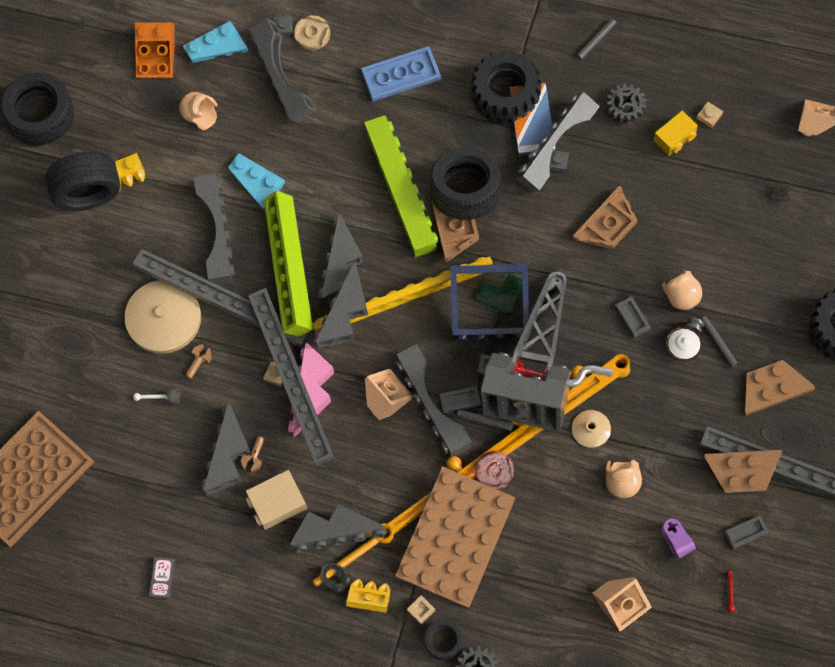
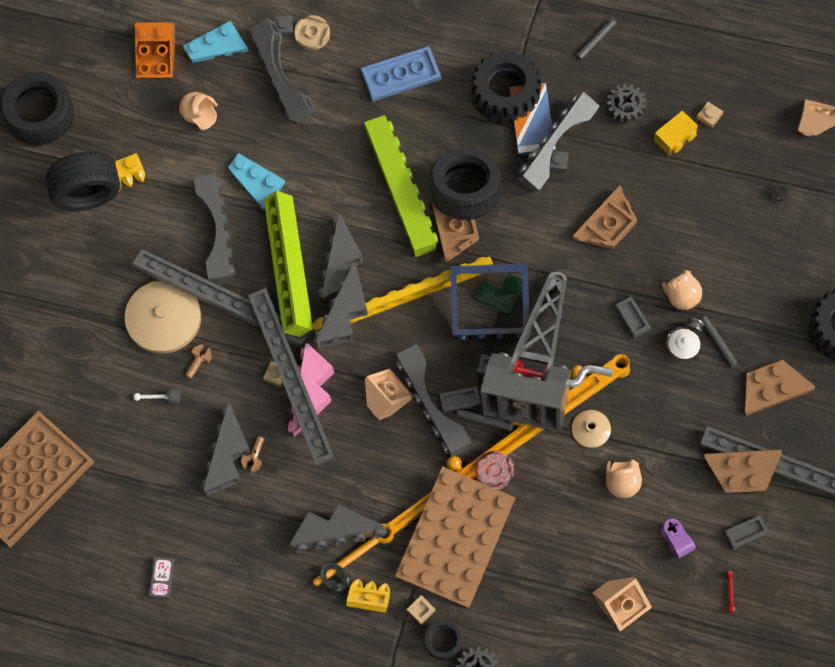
(275, 500): tan brick -> none

